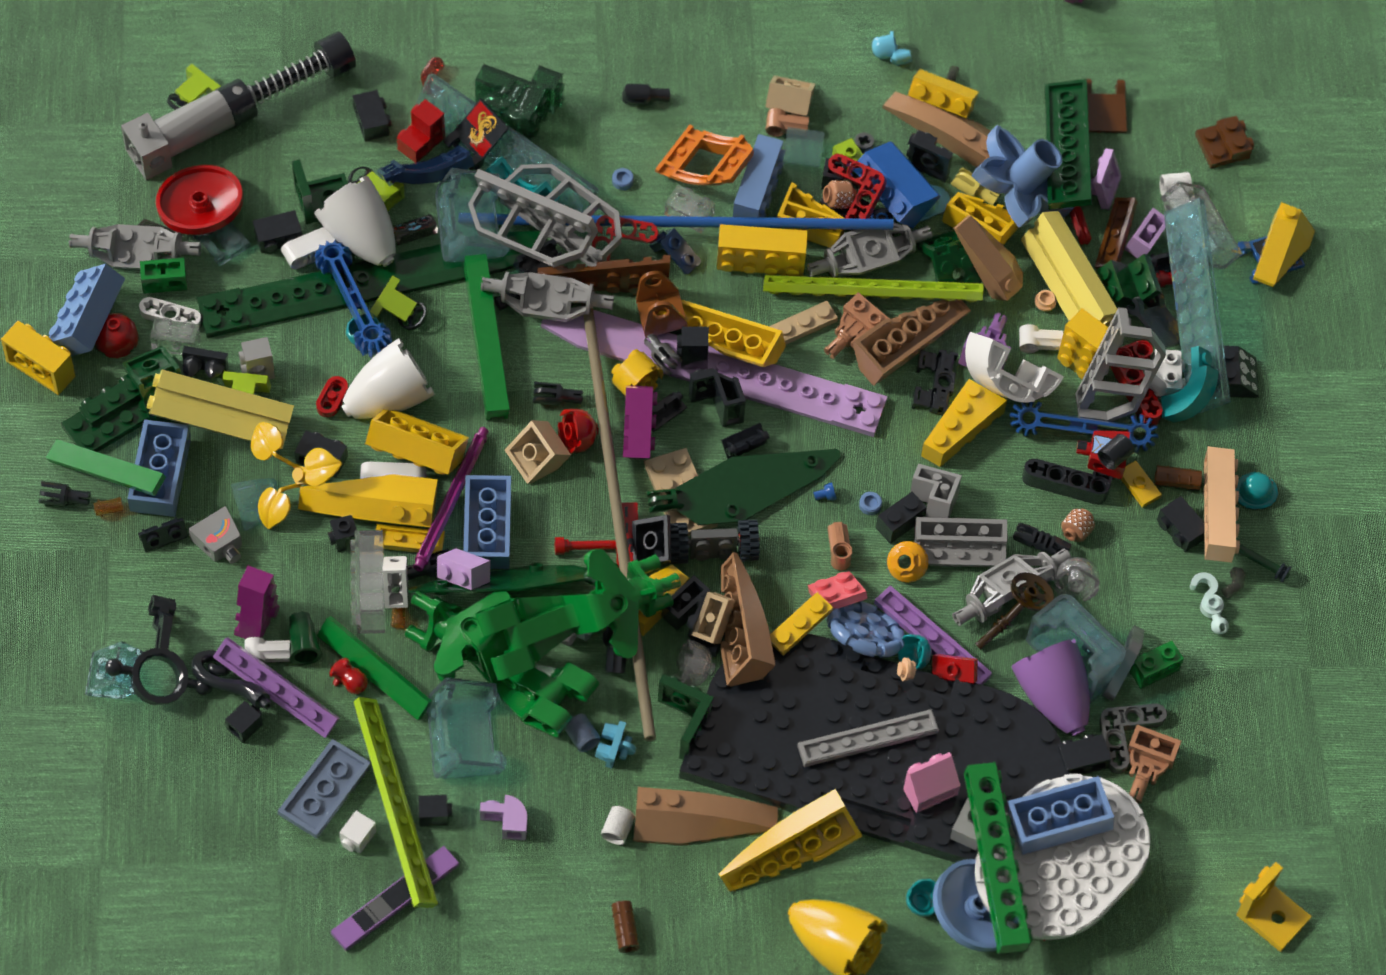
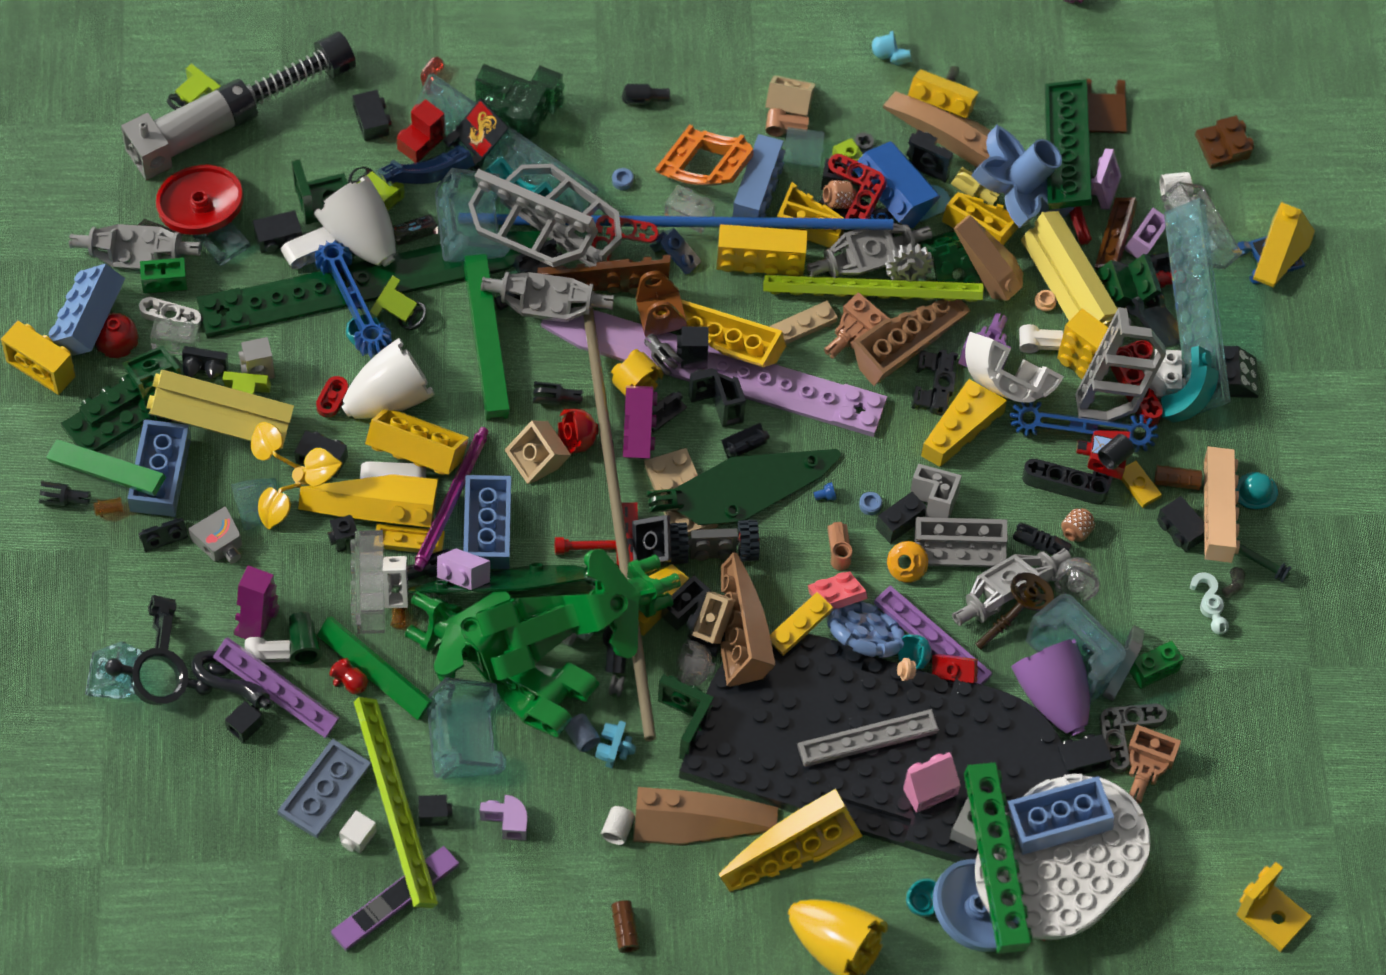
(616, 685): none -> dark grey bush
(909, 263): none -> light grey gear

